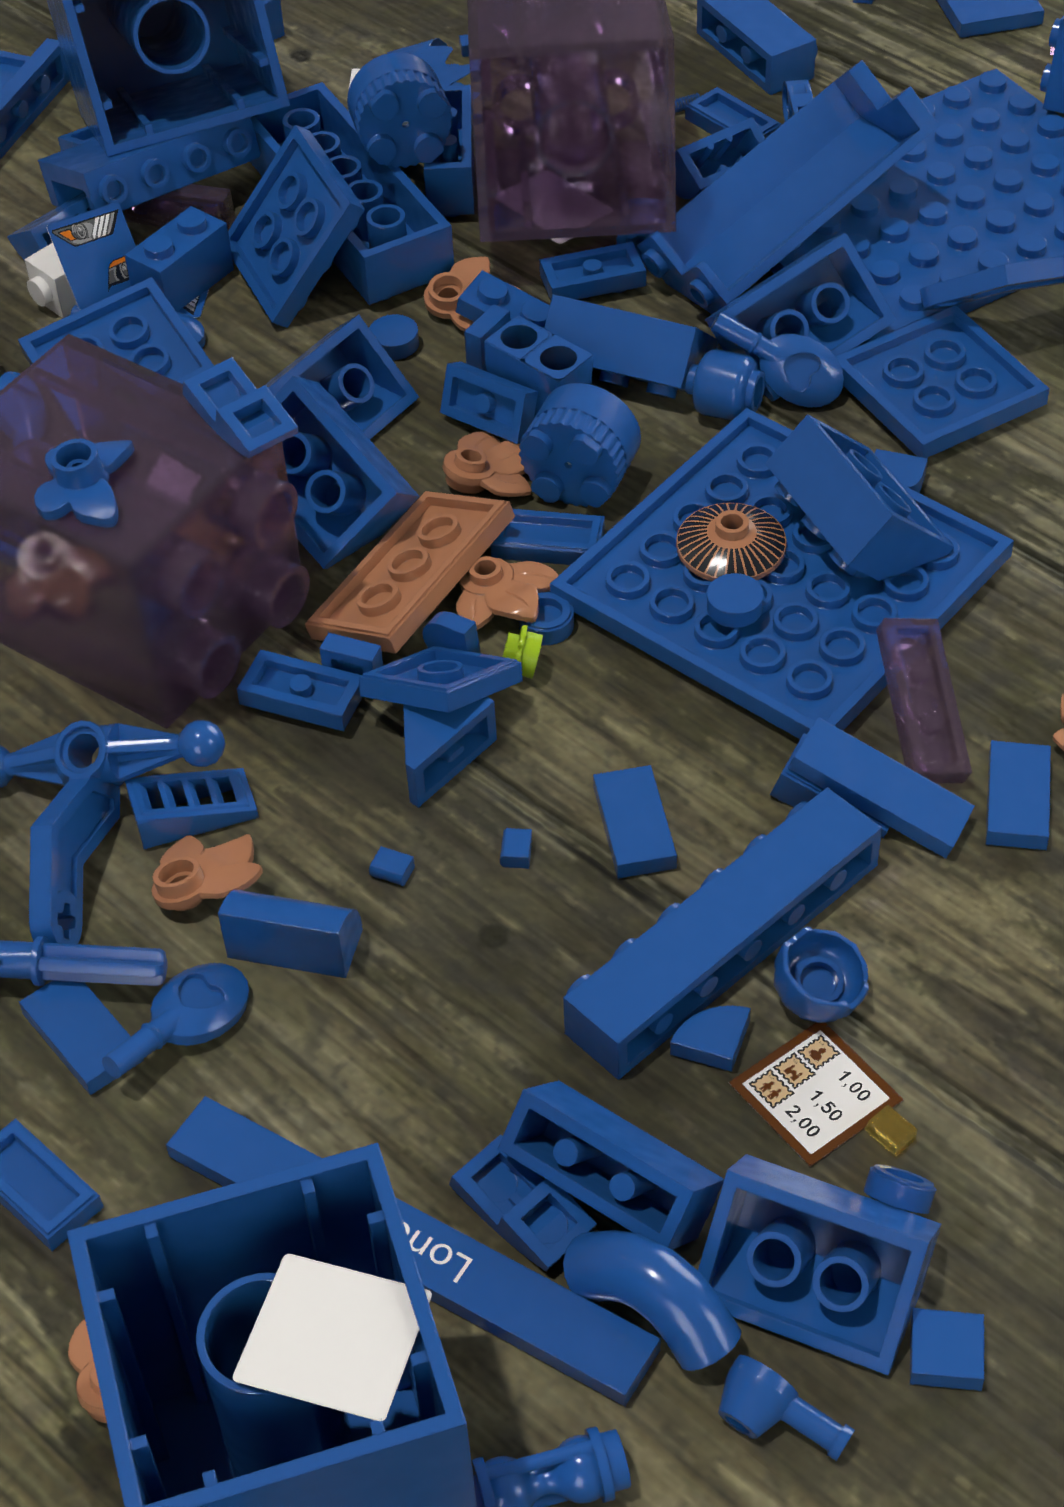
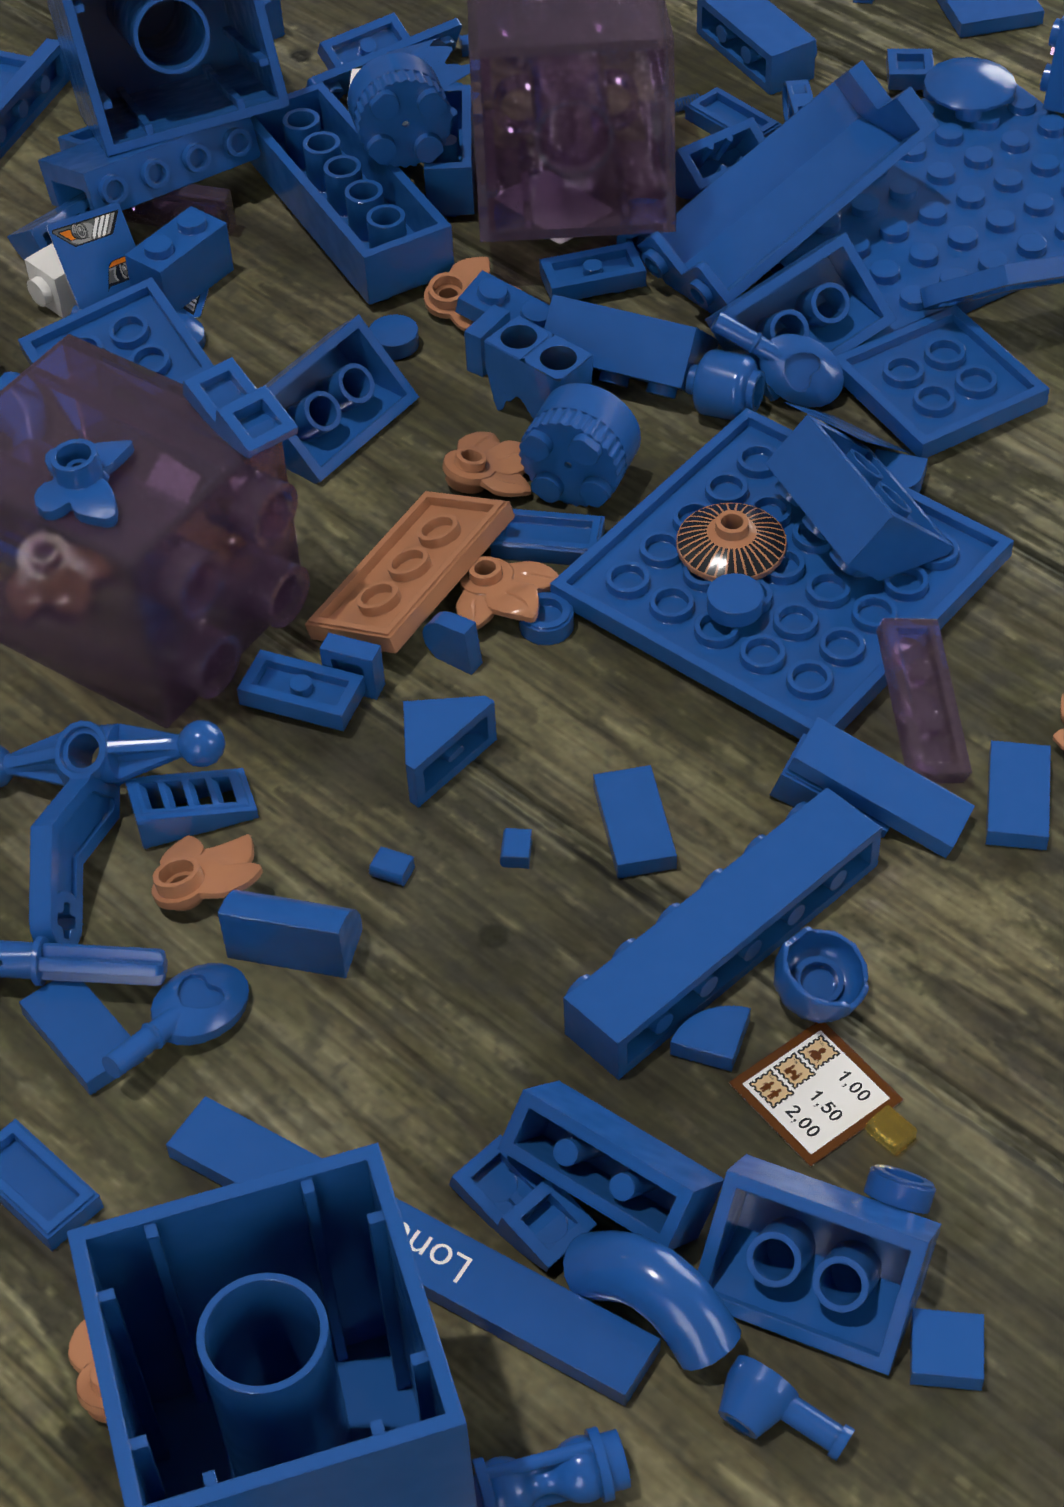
(293, 226): blue plate -> none
(331, 1338): white sticker -> none
(340, 477): blue slope -> none
(369, 41): none -> blue bracket
(440, 678): blue tile -> none
(488, 401): blue plate -> none
(525, 649): lime plate -> none
(848, 428): none -> blue sticker
(908, 68): none -> blue plate
(969, 86): none -> blue dish

